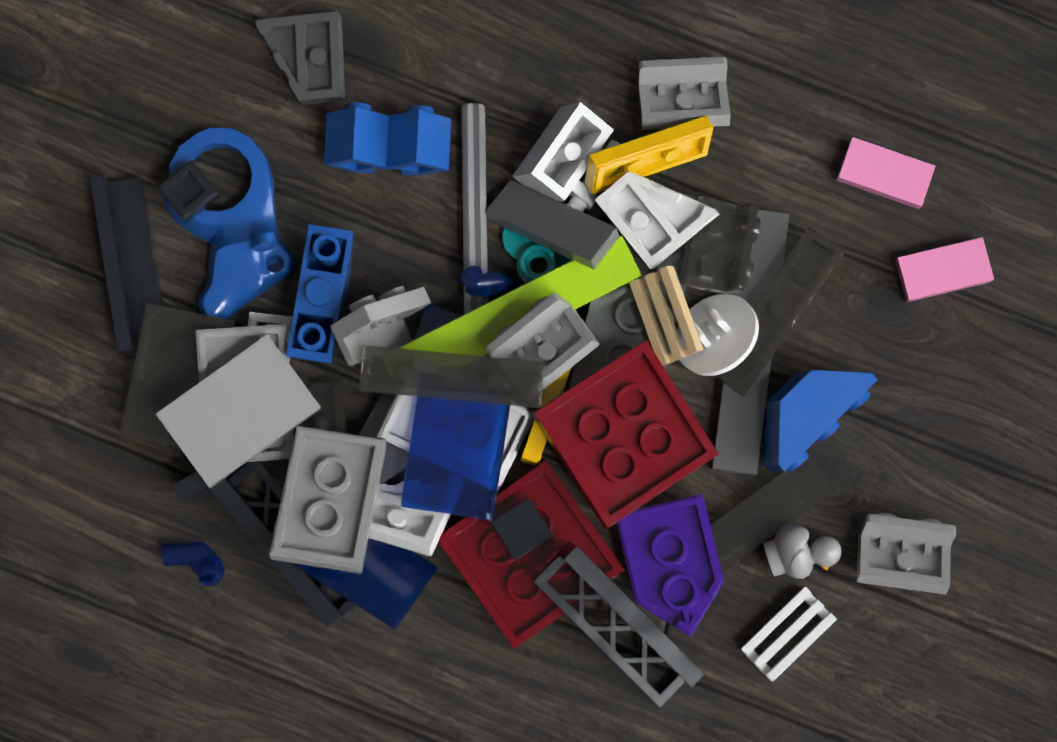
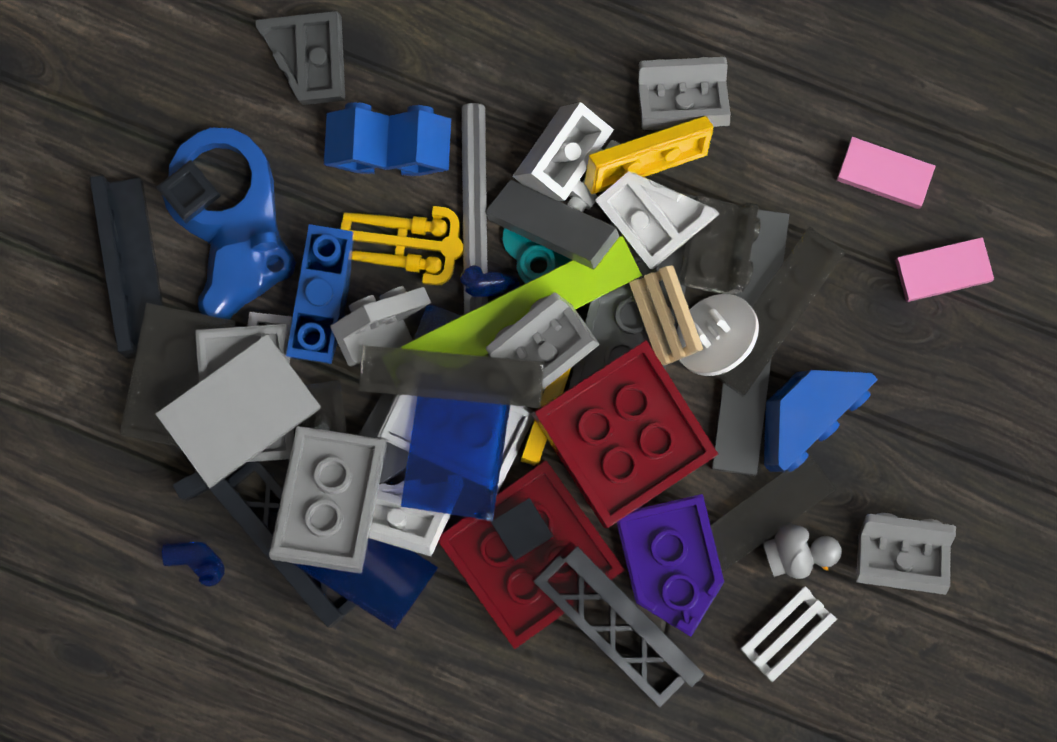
(450, 247): none -> yellow piece

